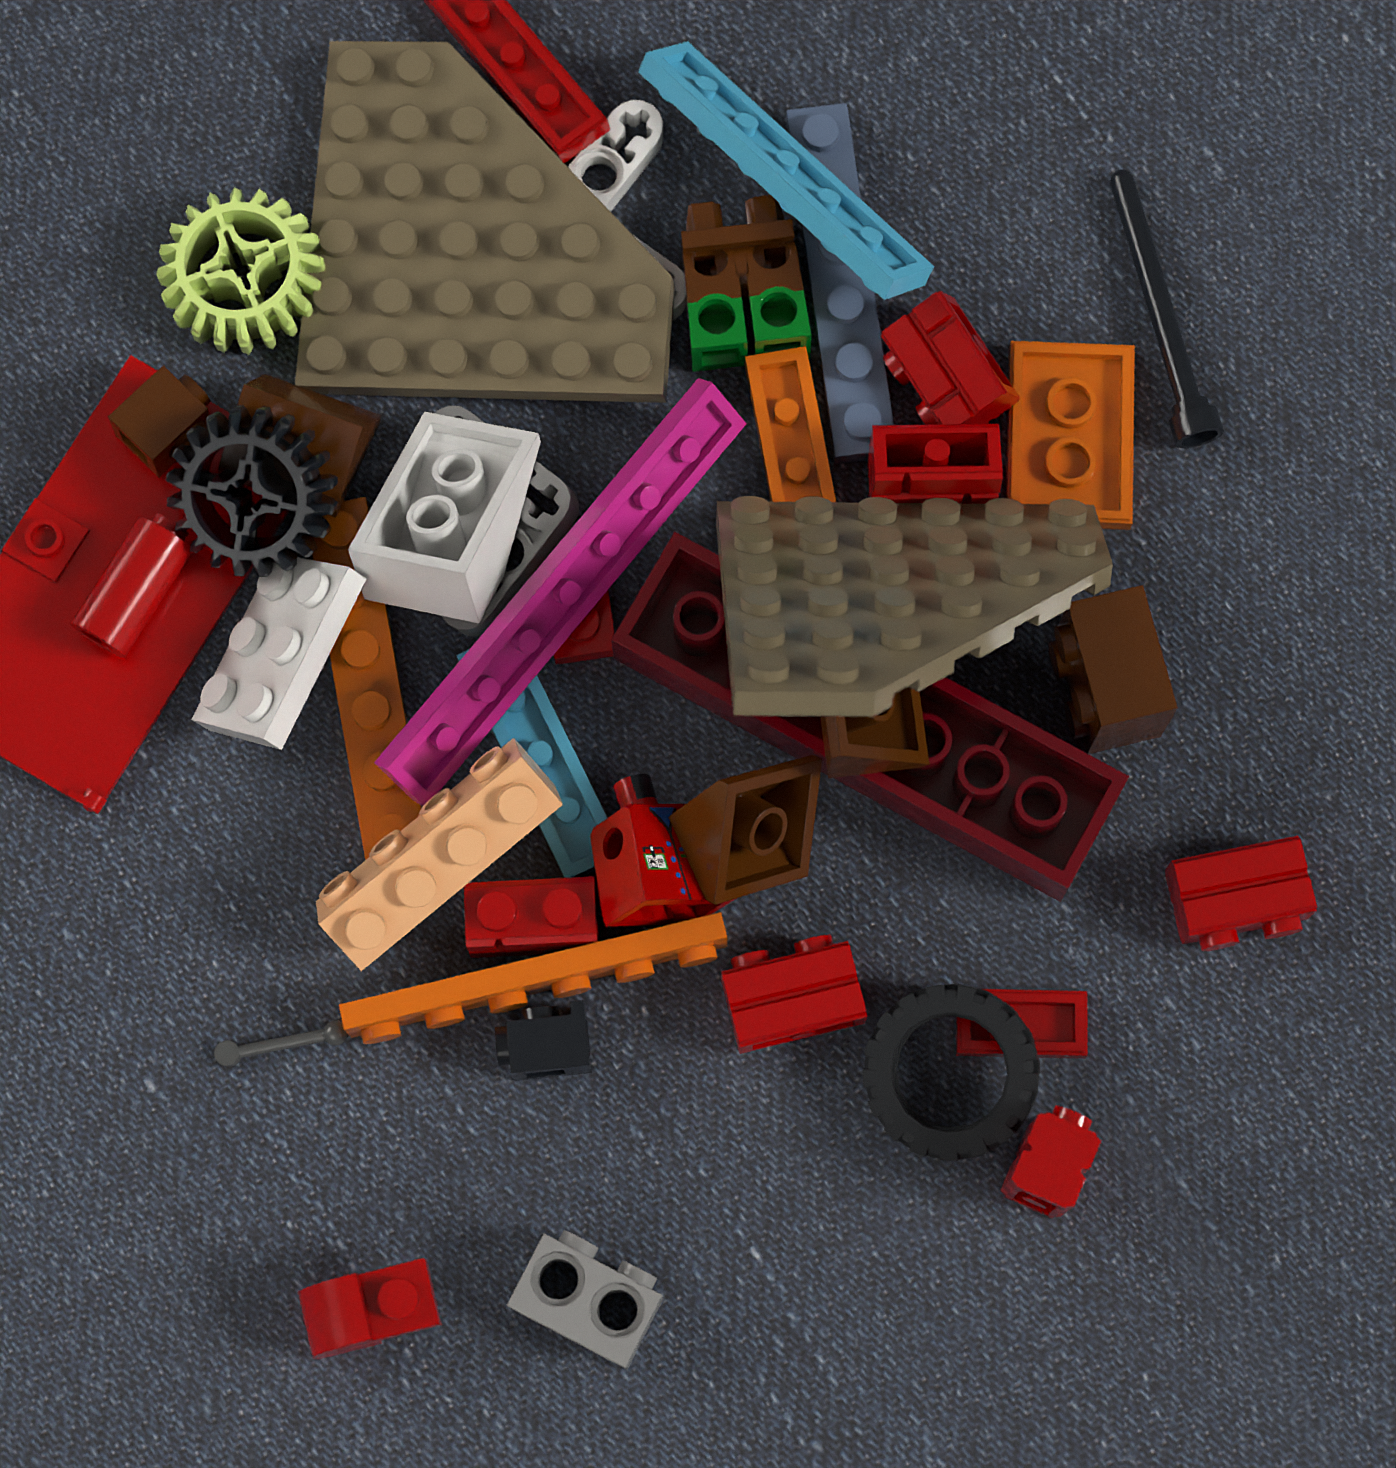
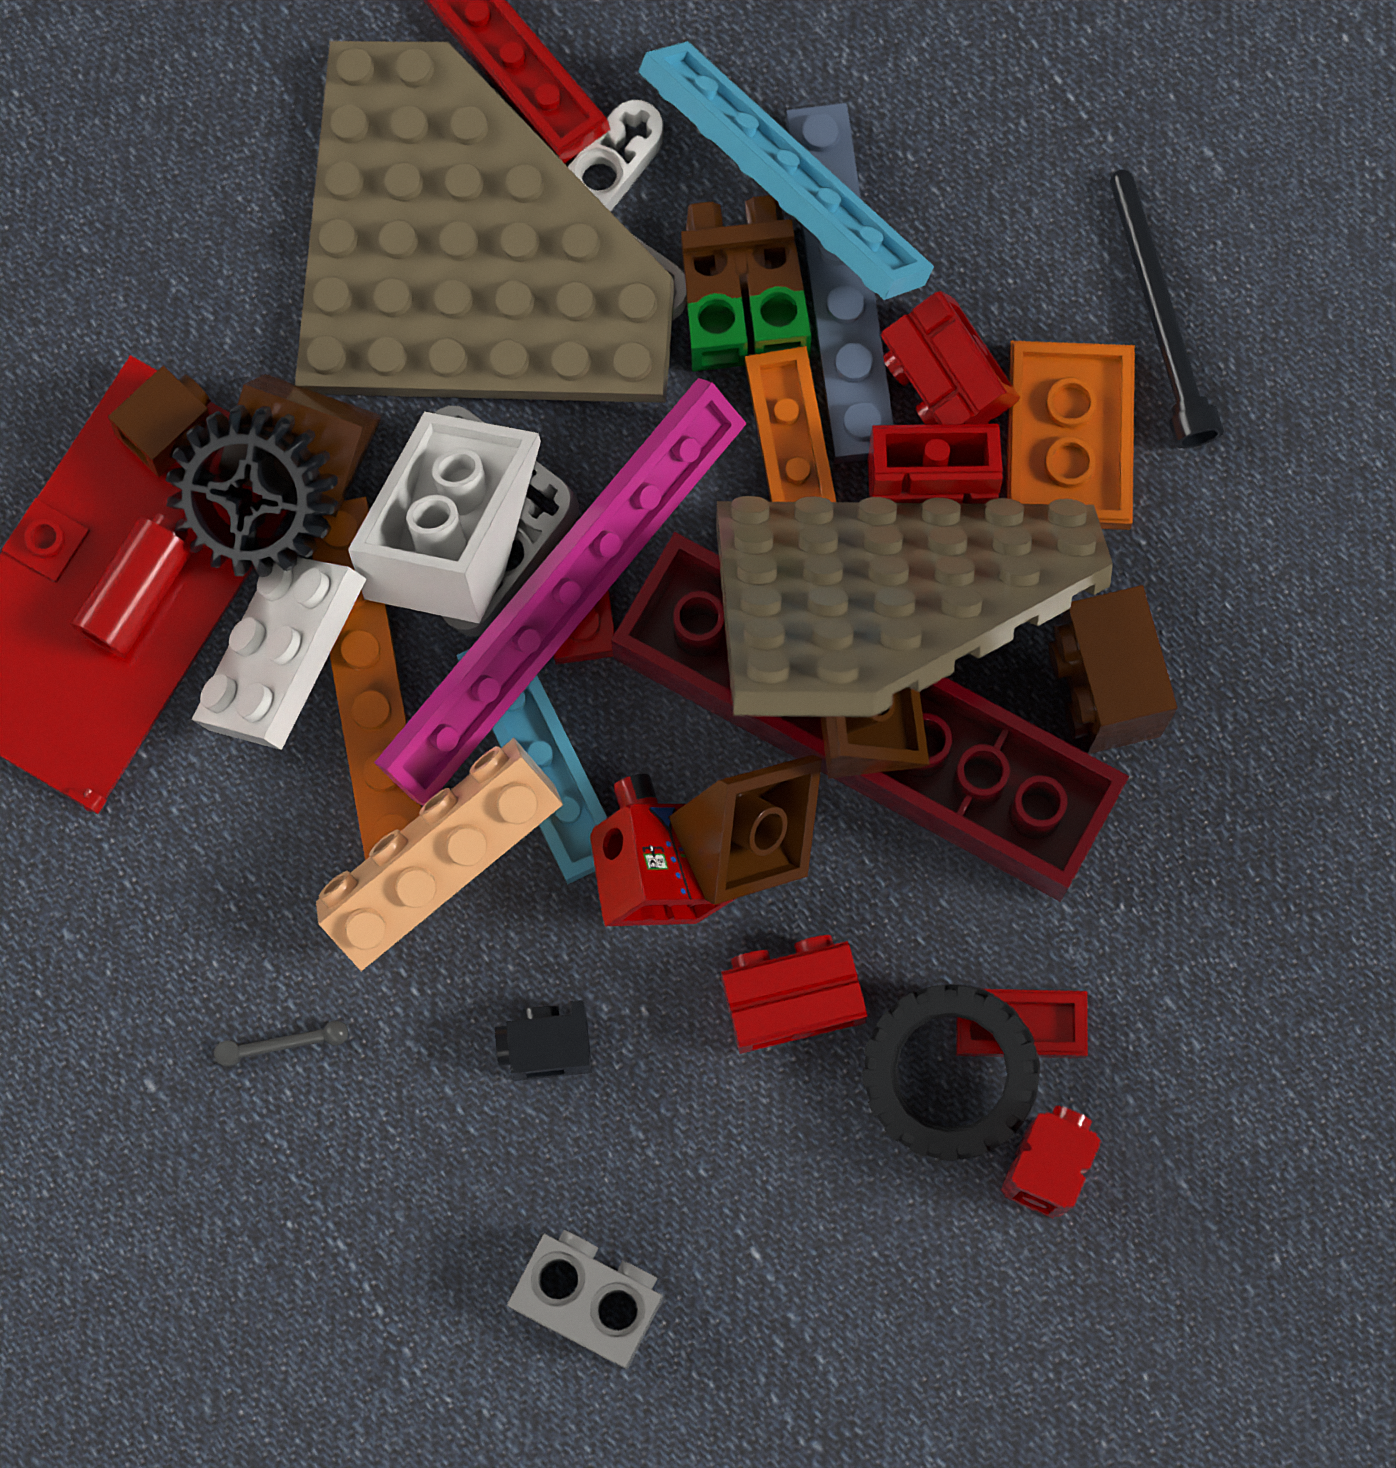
(222, 223): yellowish green gear -> none
(368, 1308): red brick -> none
(508, 985): orange plate -> none
(530, 916): red brick -> none
(1241, 892): red brick -> none

